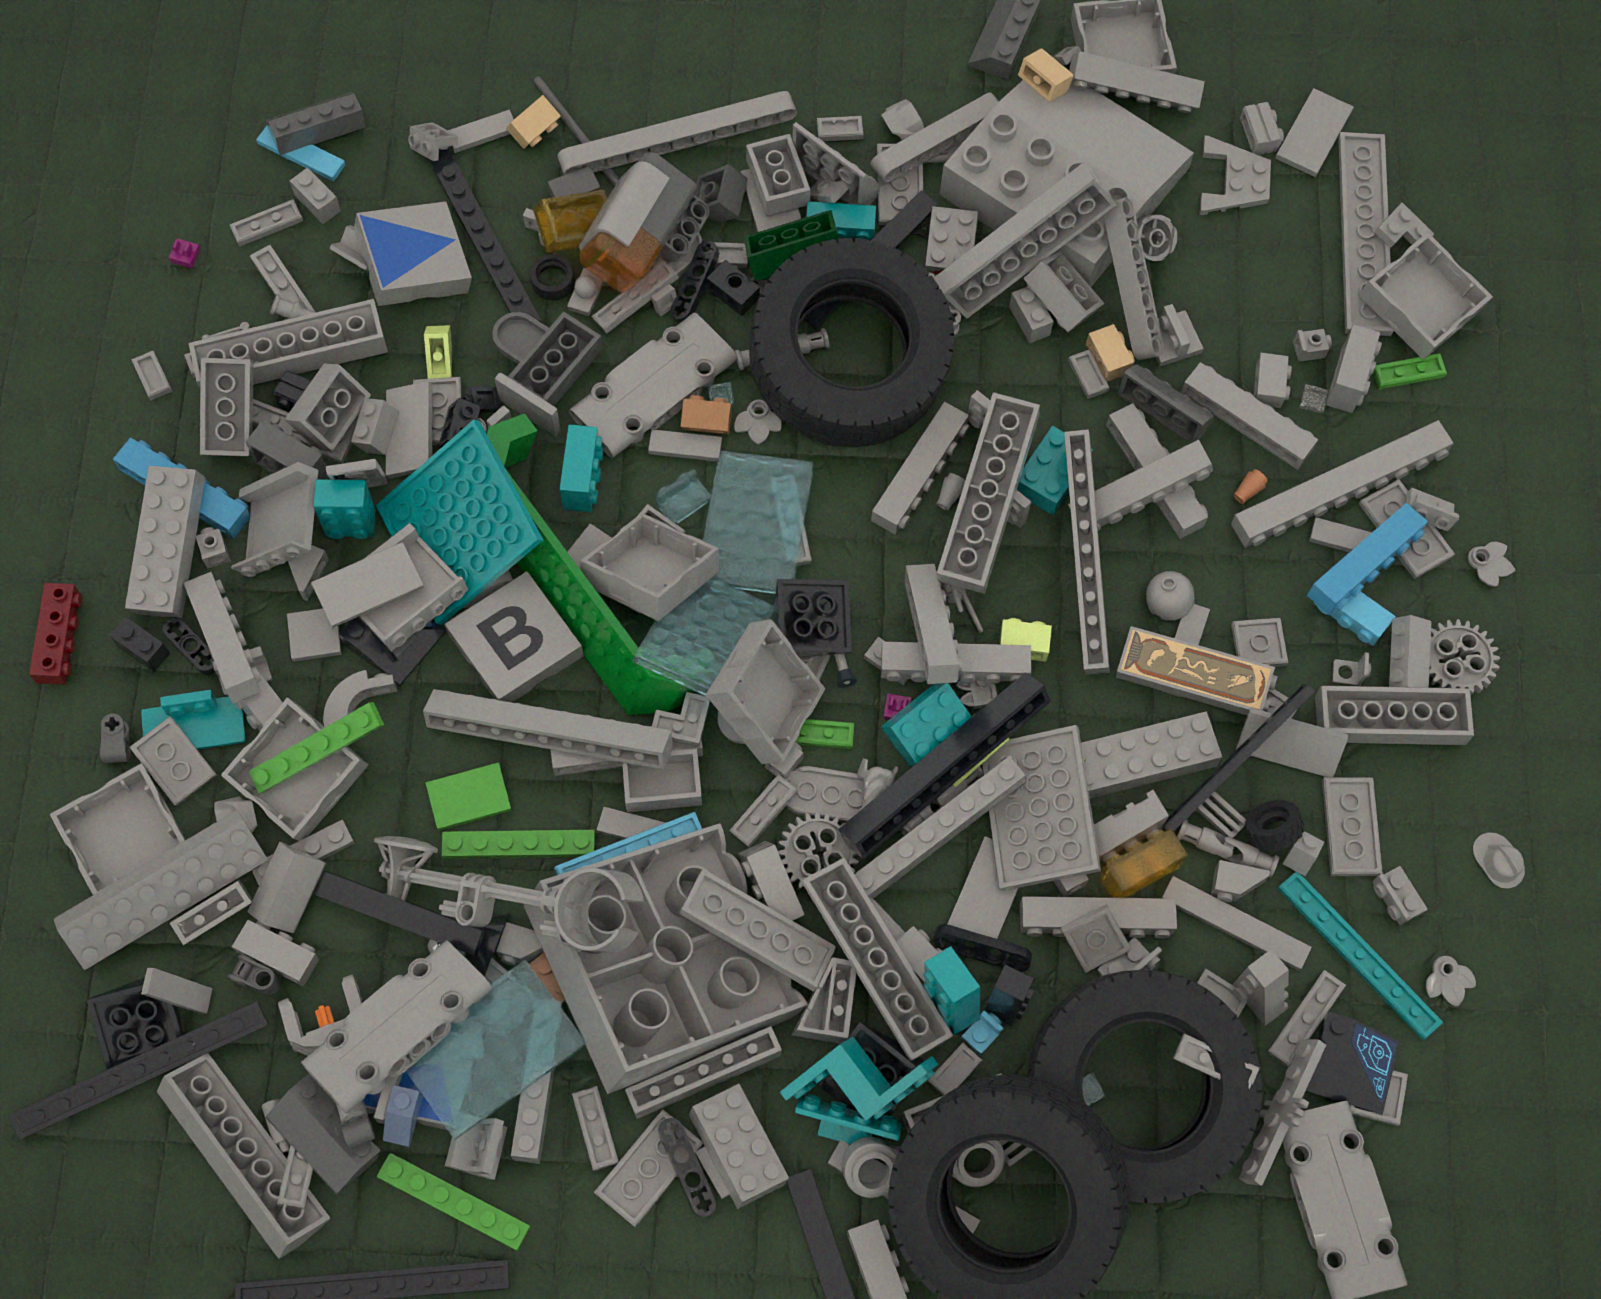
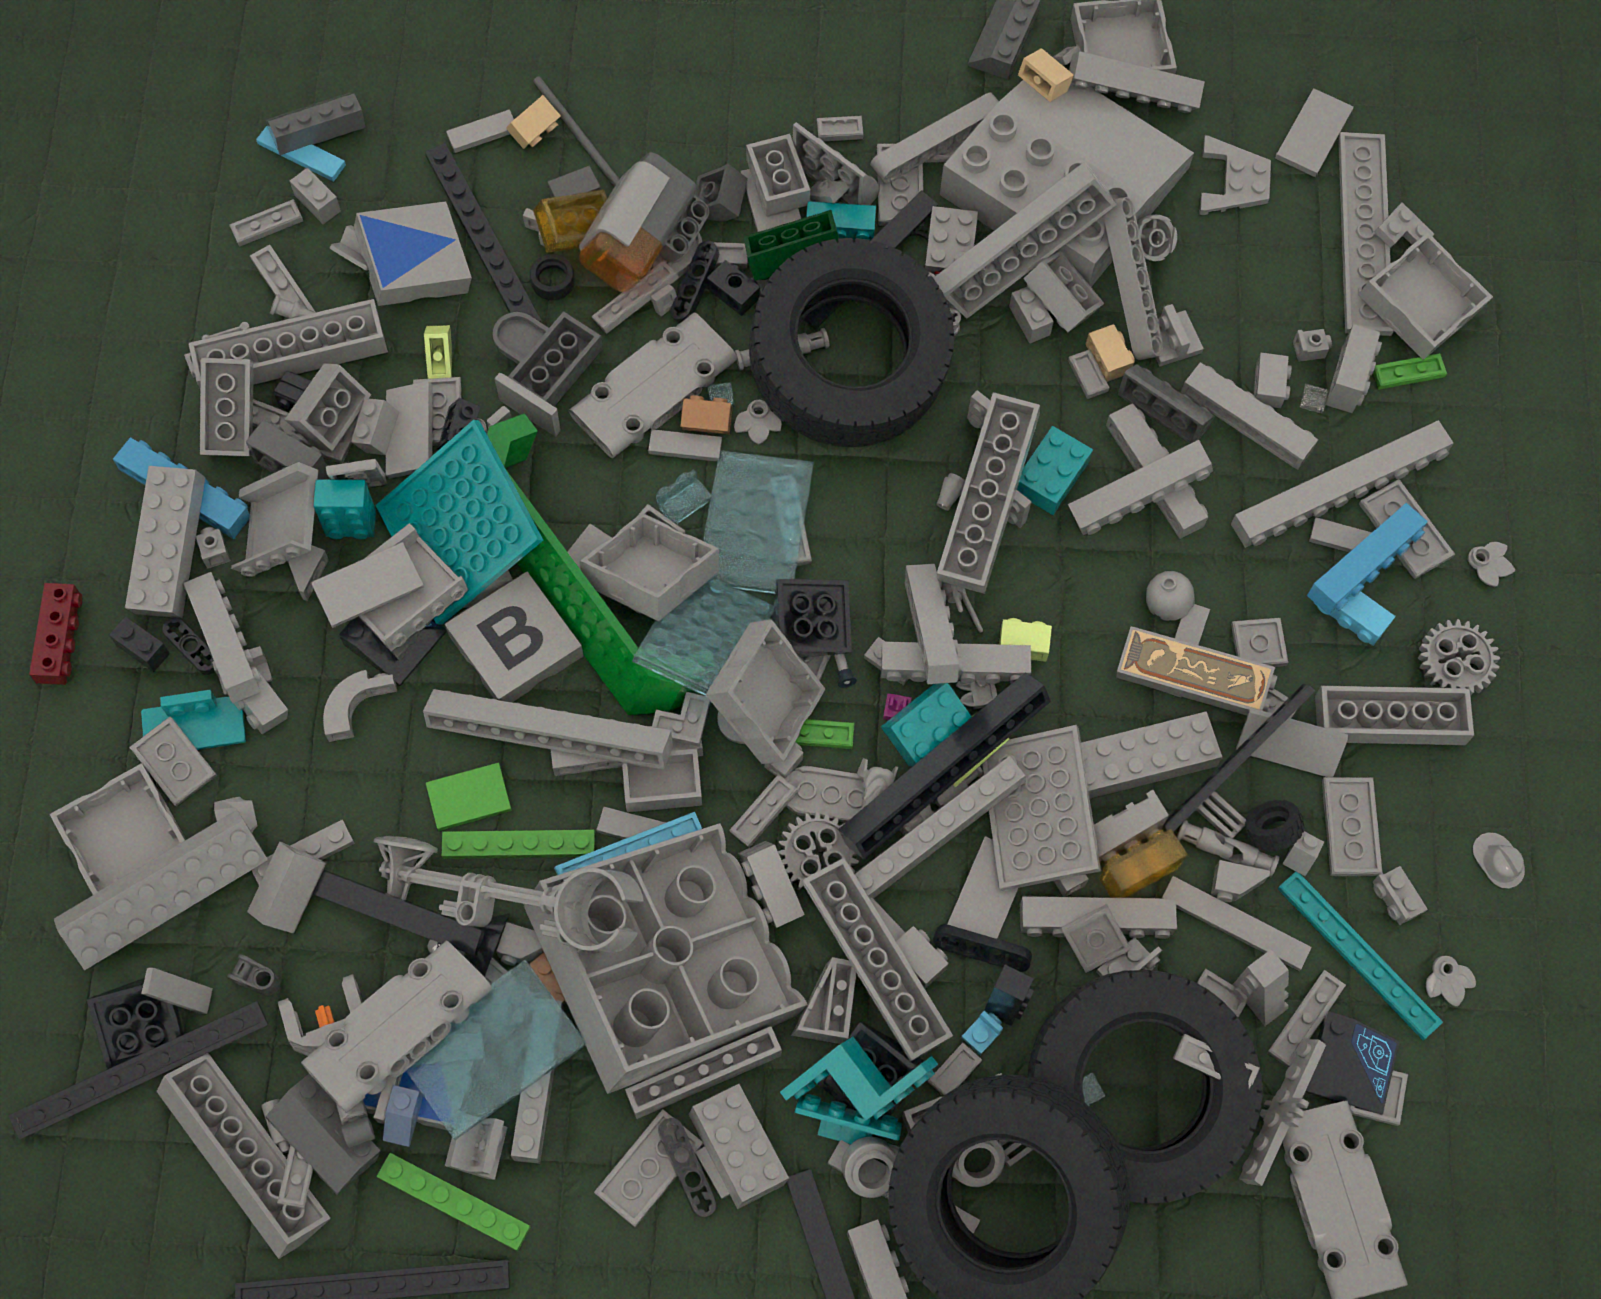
(114, 744): dark grey piece -> none
(151, 375): light grey tile -> none
(184, 253): magenta tile -> none
(211, 912): light grey brick -> none
(276, 952): light grey brick -> none
(306, 797): light grey tile -> none
(312, 635): light grey tile -> none
(316, 747): bright green plate -> none
(430, 138): light grey bracket -> none
(485, 397): black bracket -> none
(581, 468): teal brick -> none
(585, 293): light grey tile -> none
(595, 1128): light grey tile -> none
(679, 133): light grey beam -> none
(757, 930): light grey plate -> none
(902, 119): light grey slope -> none
(919, 468): light grey brick -> none
(952, 990): teal brick -> none
(1087, 552): light grey brick -> none
(1251, 485): nougat cone -> none
(1261, 128): light grey brick -> none
(1360, 671): light grey bracket -> none
(1410, 652): light grey brick -> none
(1433, 509): light grey bracket -> none

